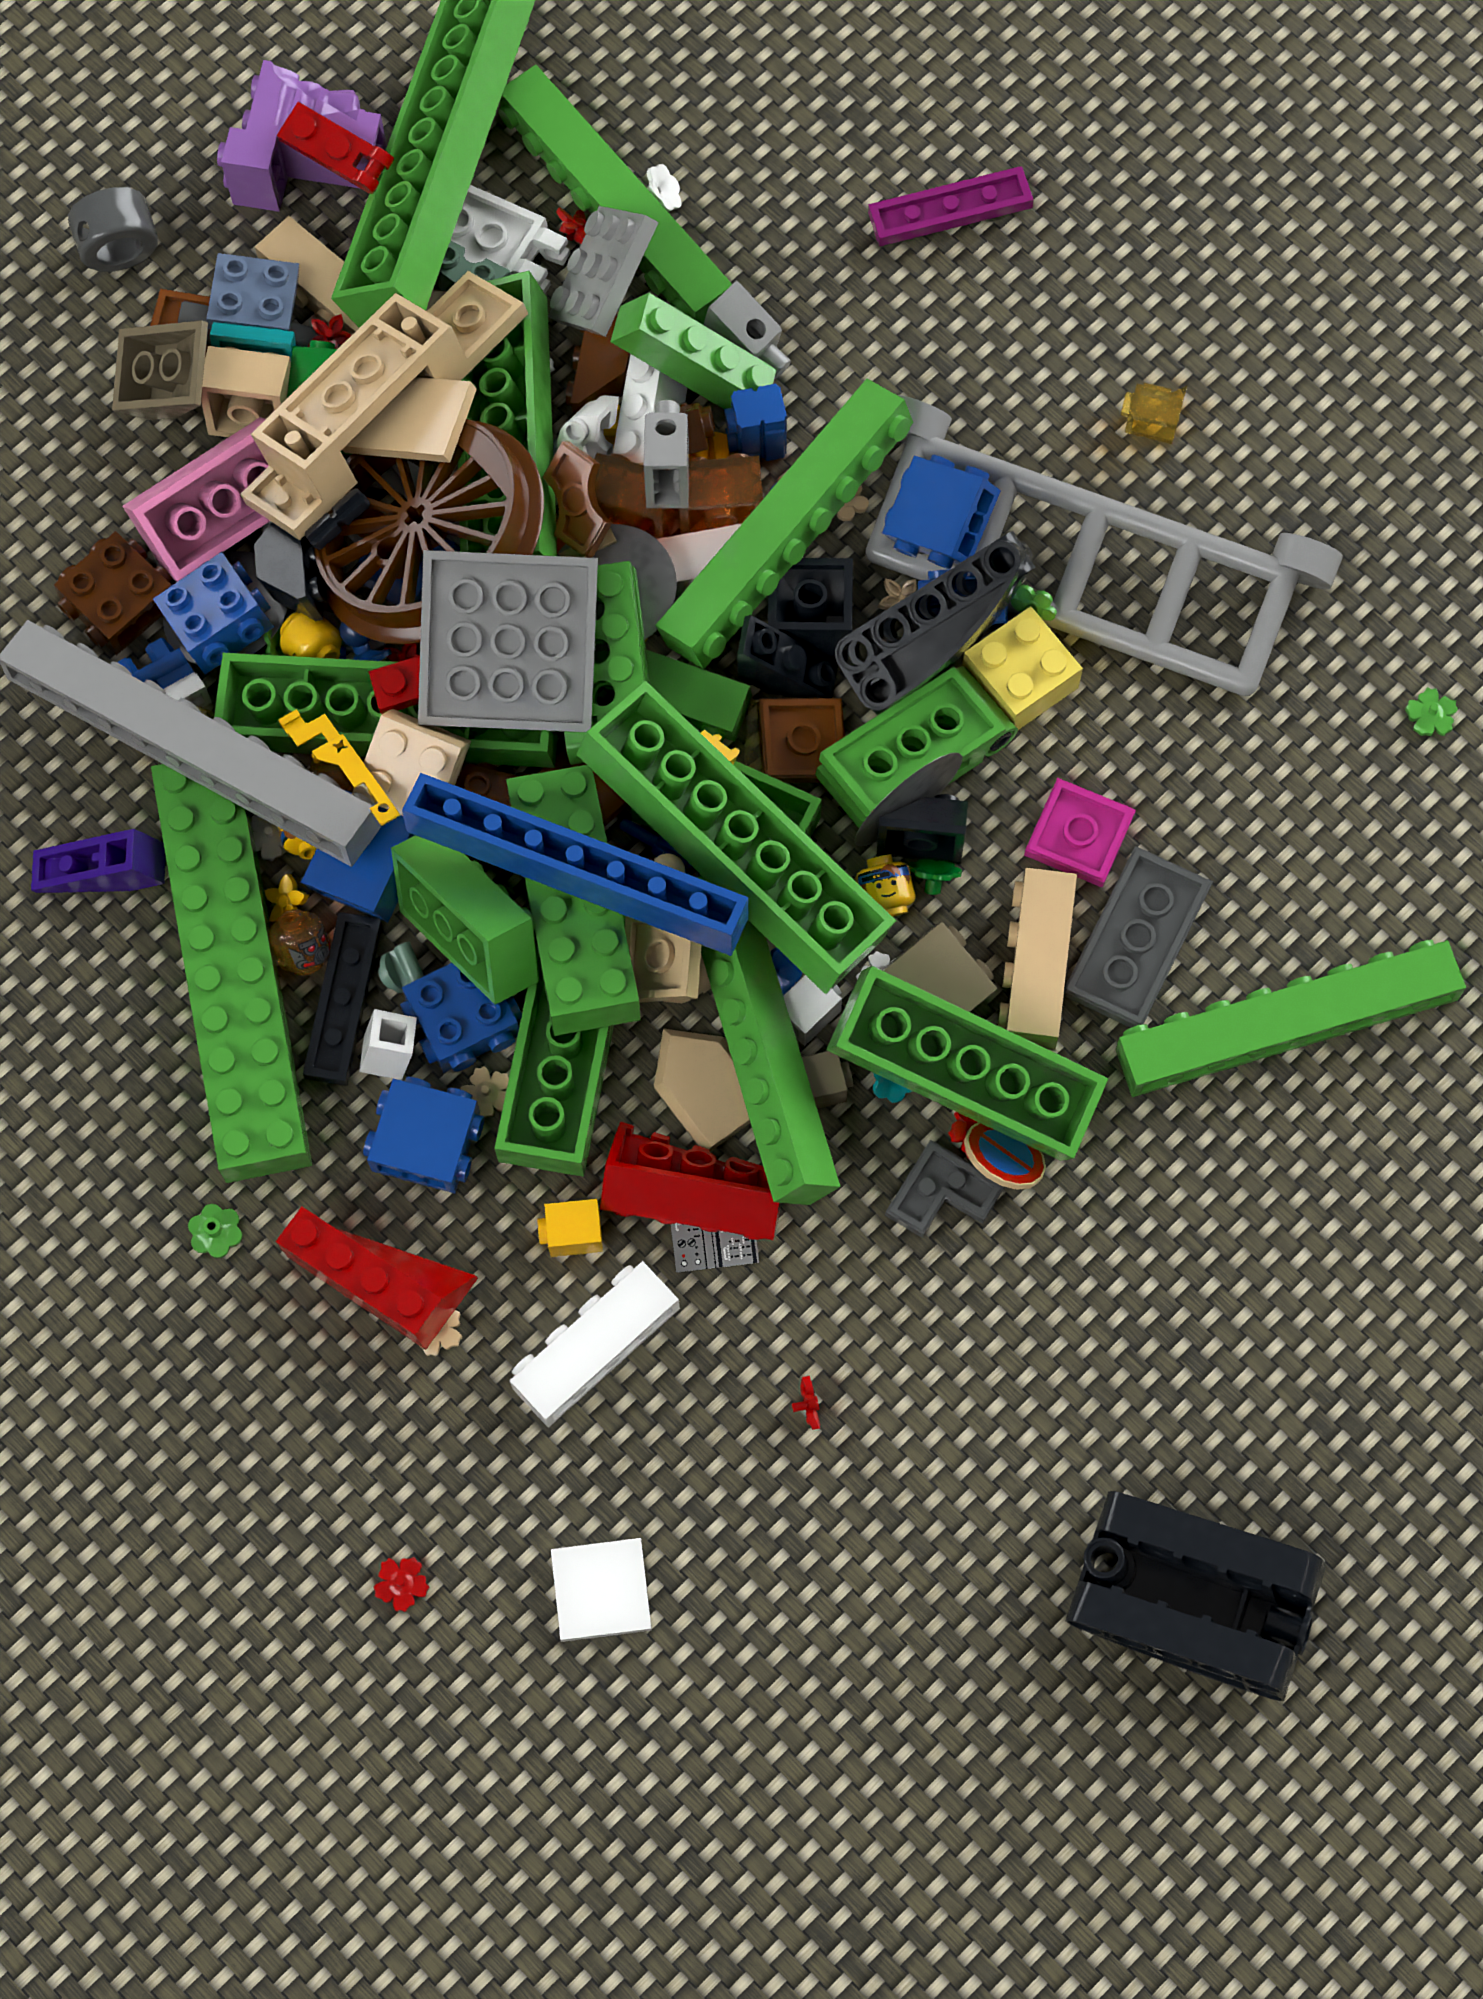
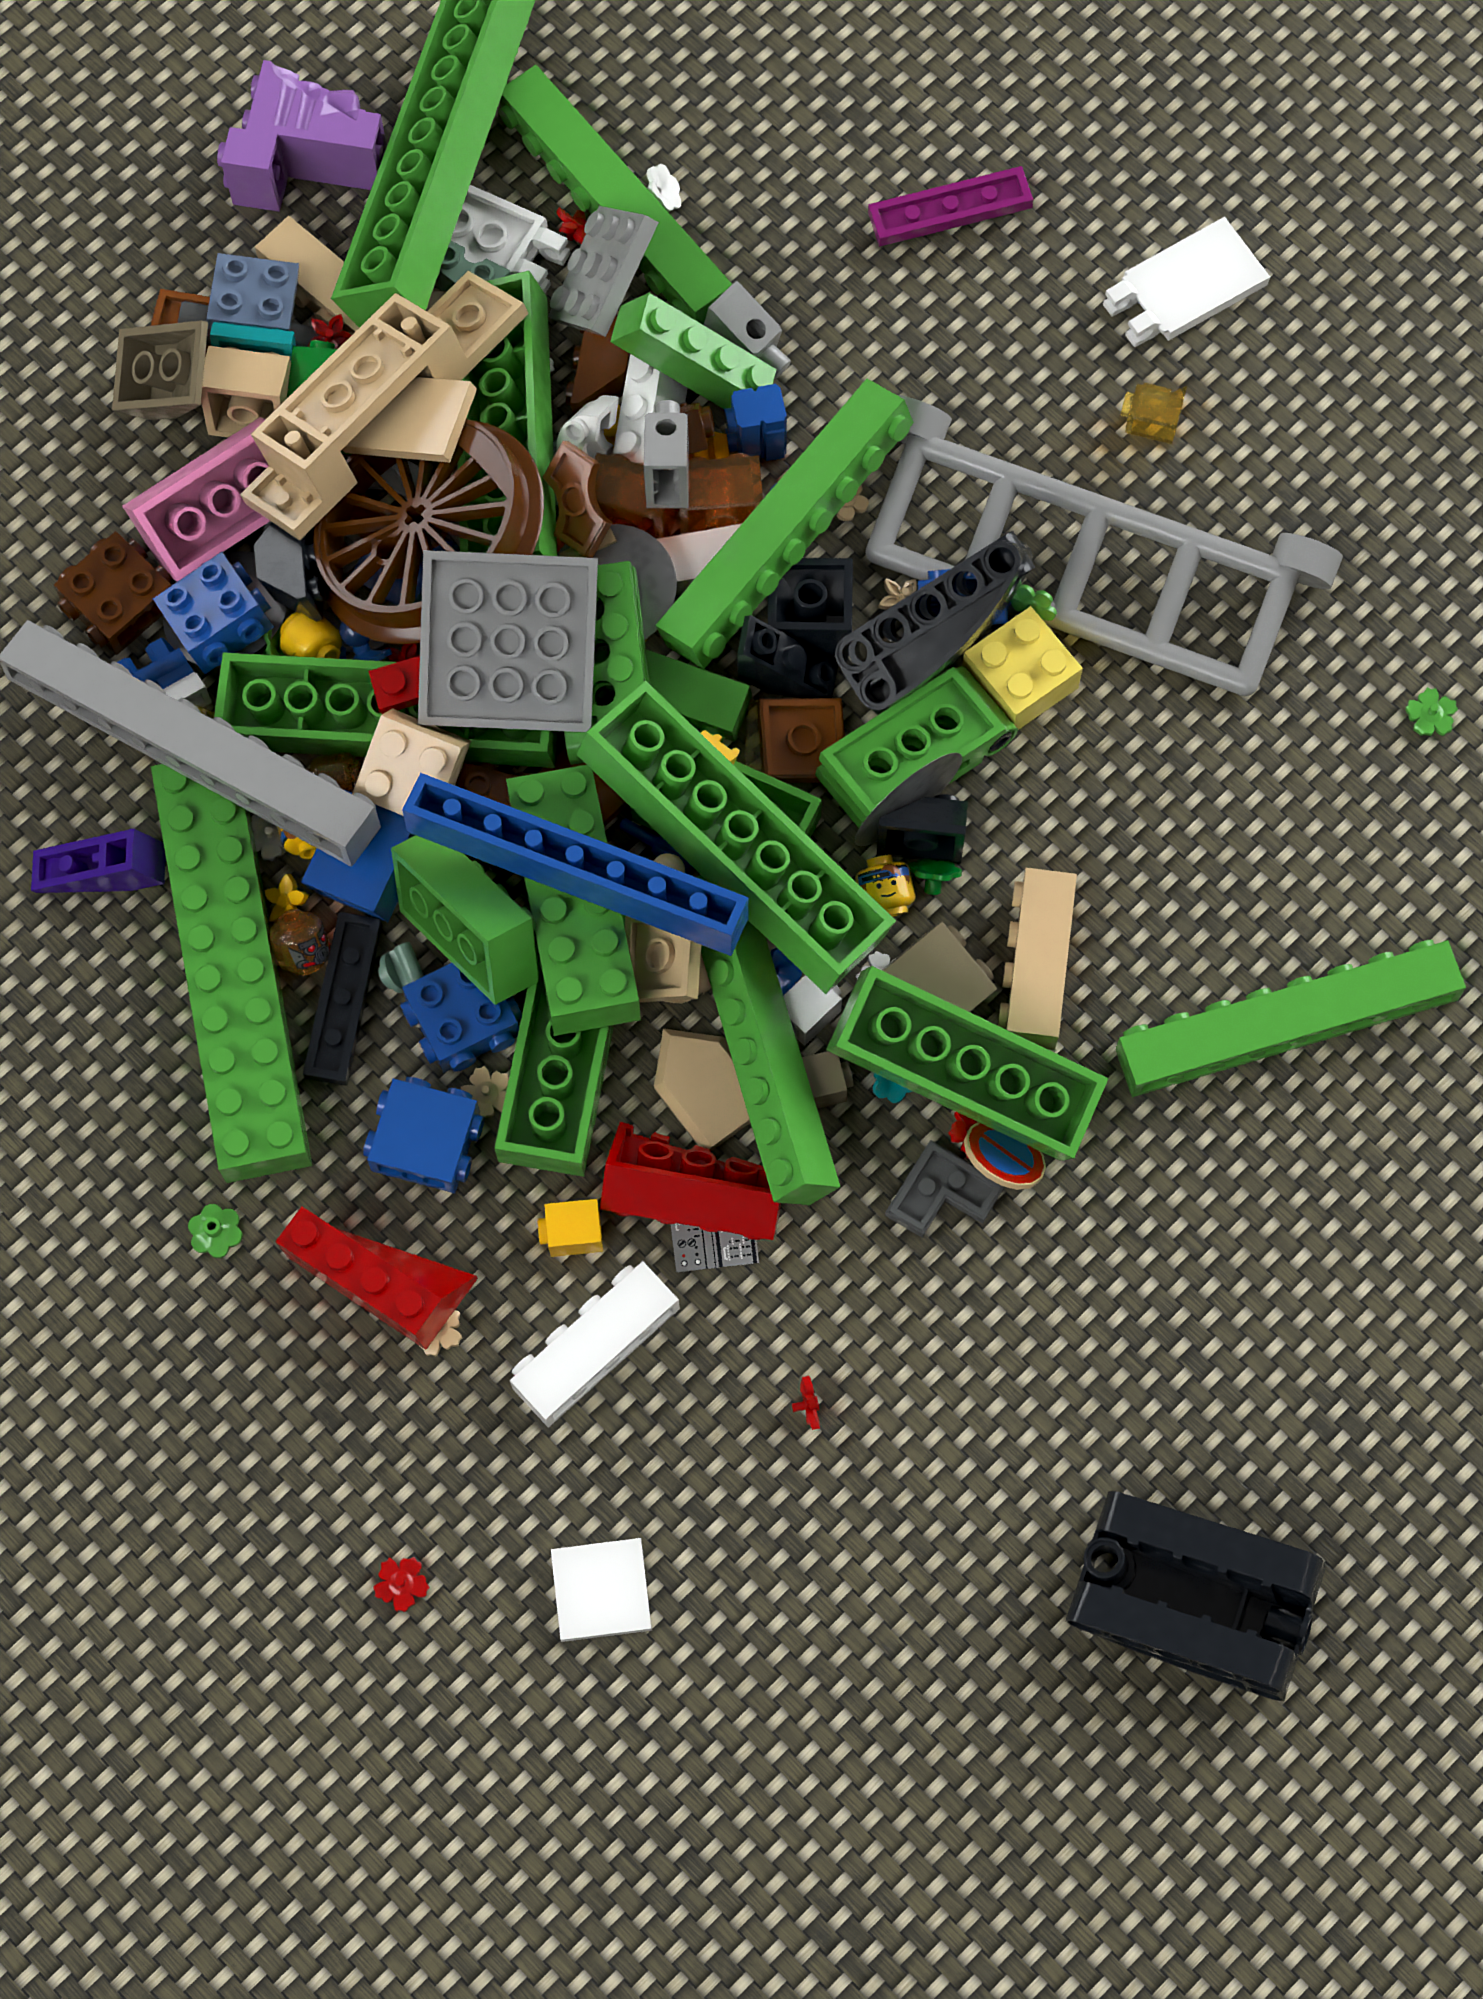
(117, 226): dark grey piece -> none
(334, 147): red plate -> none
(344, 513): black piece -> none
(346, 759): yellow piece -> none
(388, 1044): white brick -> none
(940, 511): blue brick -> none
(1079, 832): dark pink tile -> none
(1137, 938): dark grey tile -> none
(1187, 283): none -> white tile

